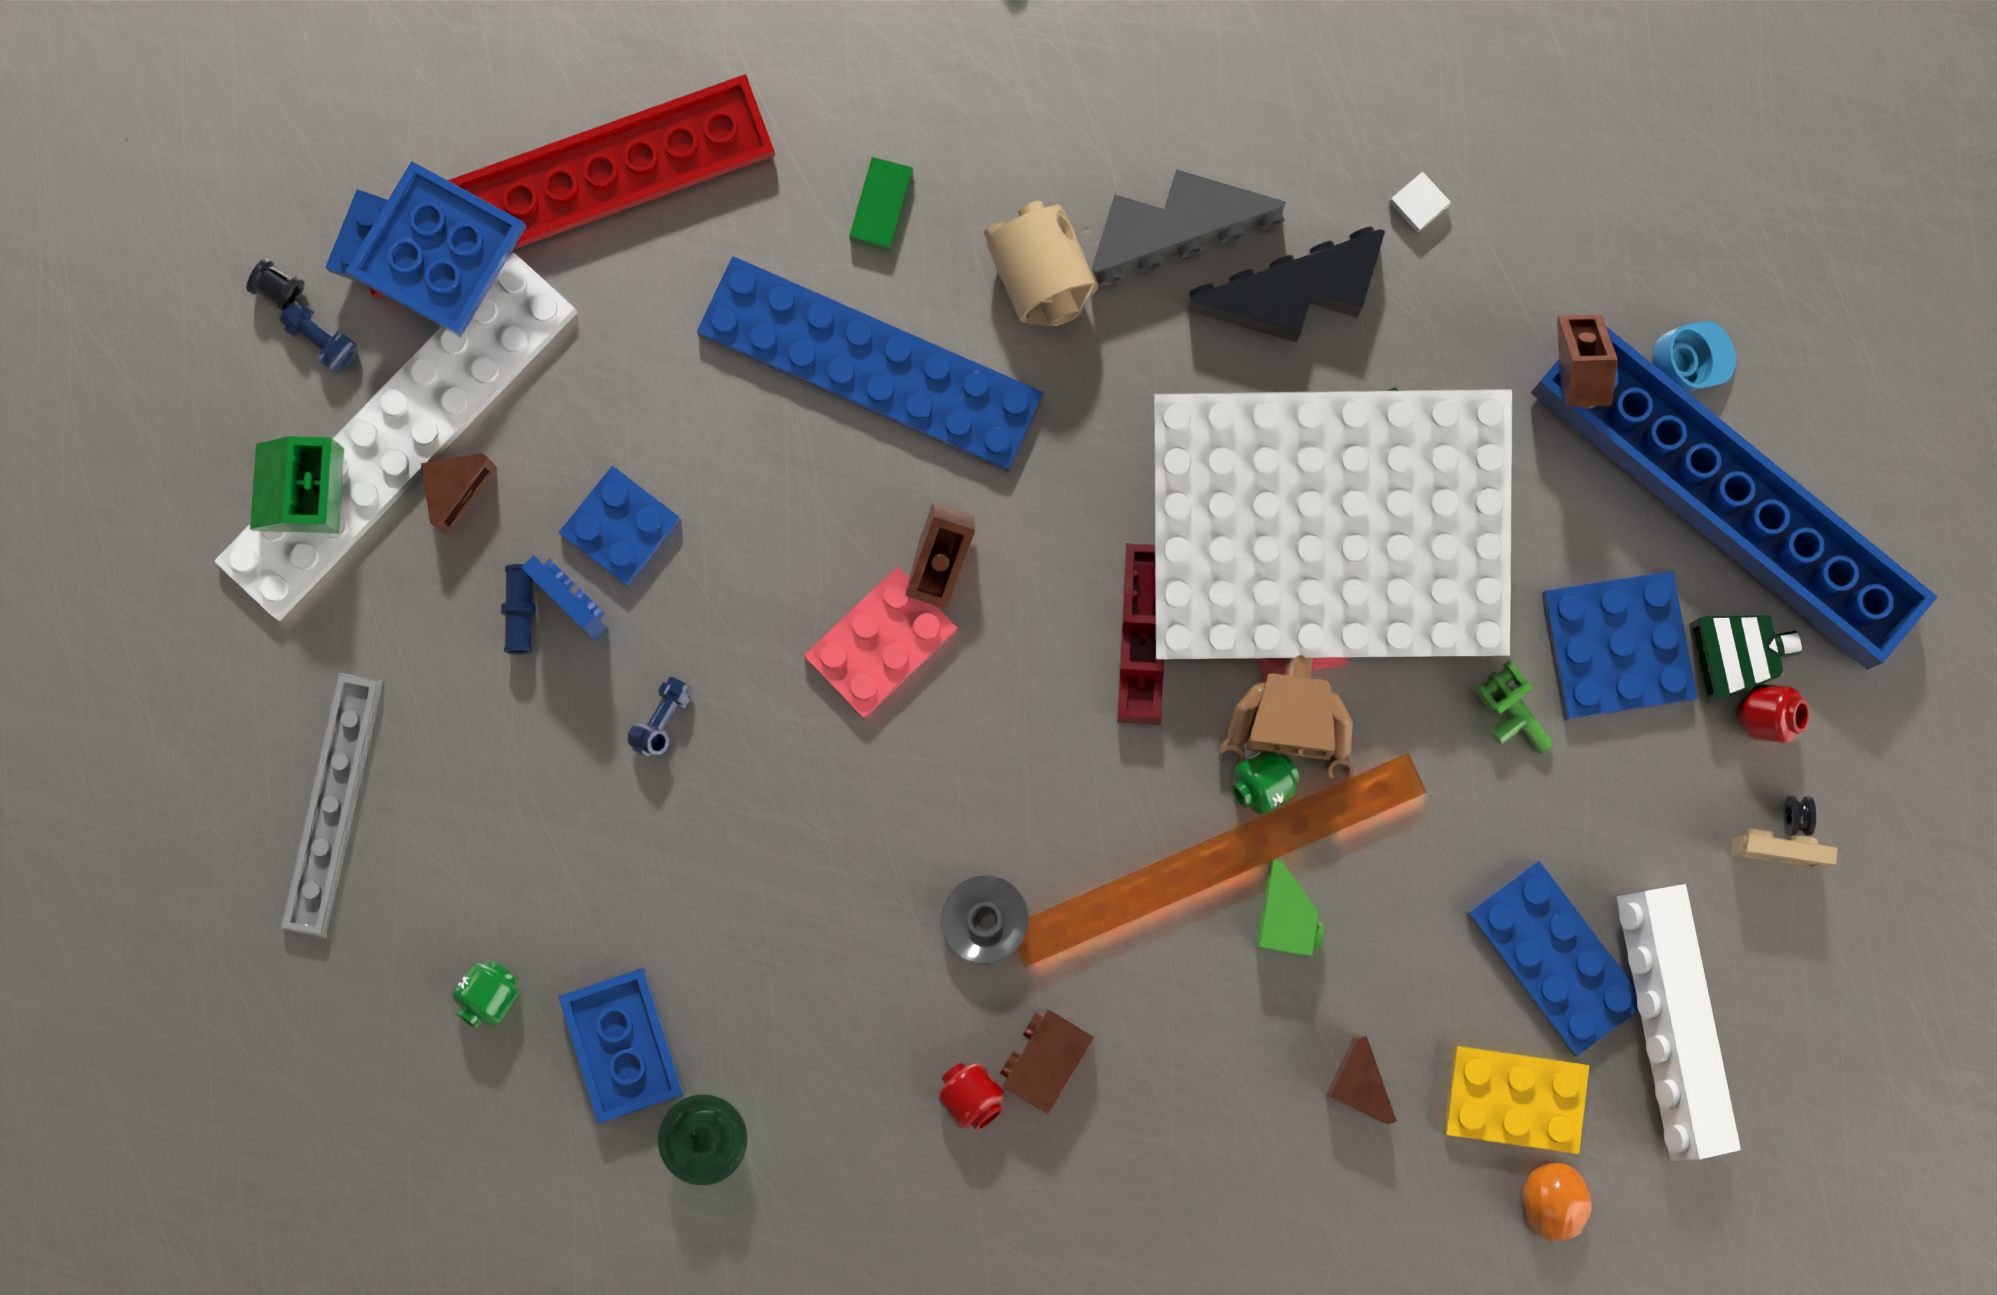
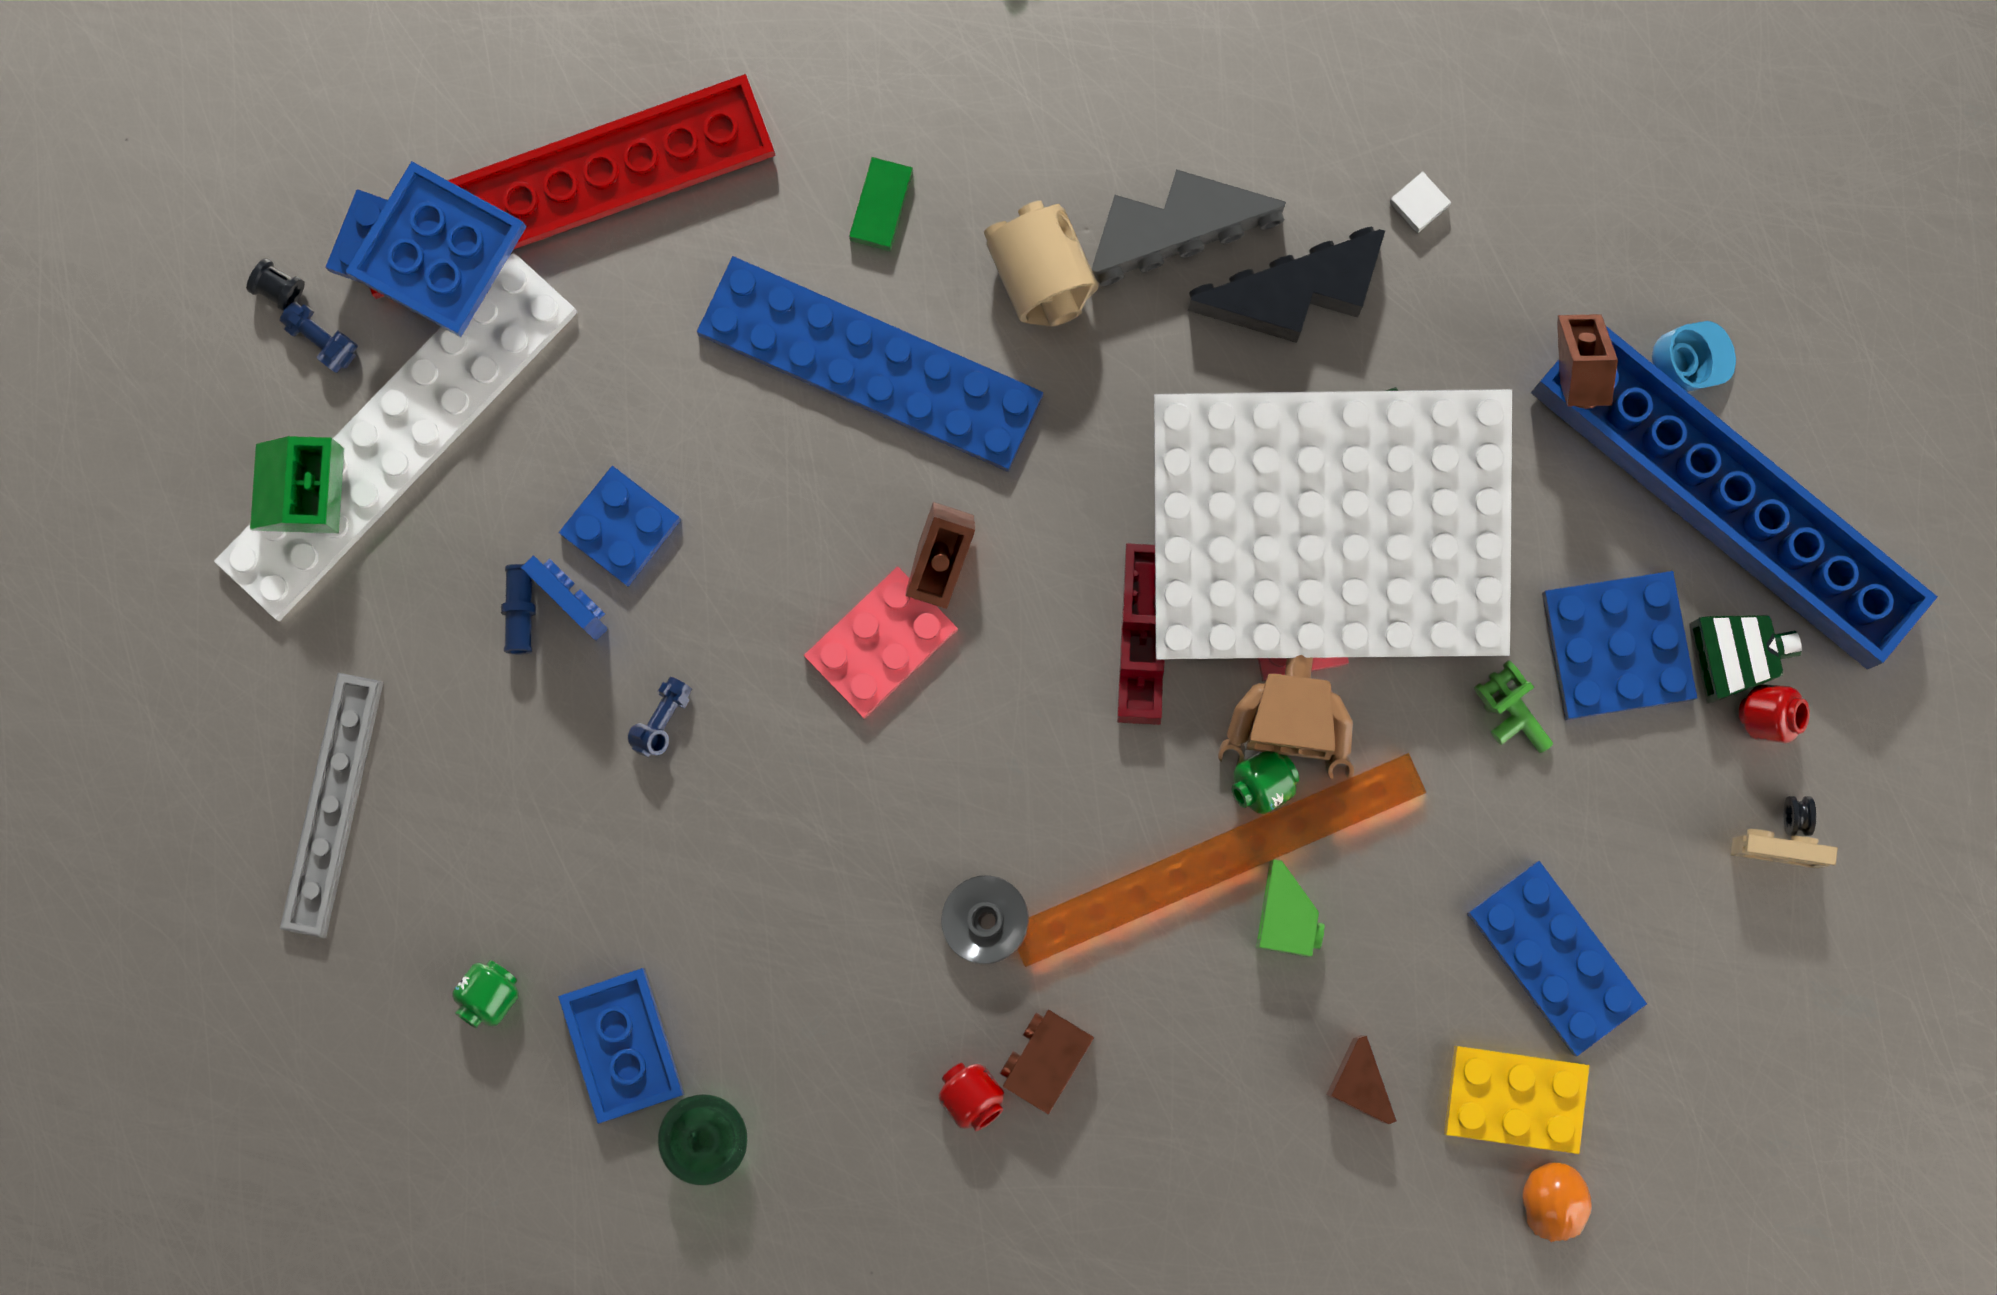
(452, 486): copper slope -> none
(1678, 1023): white brick -> none

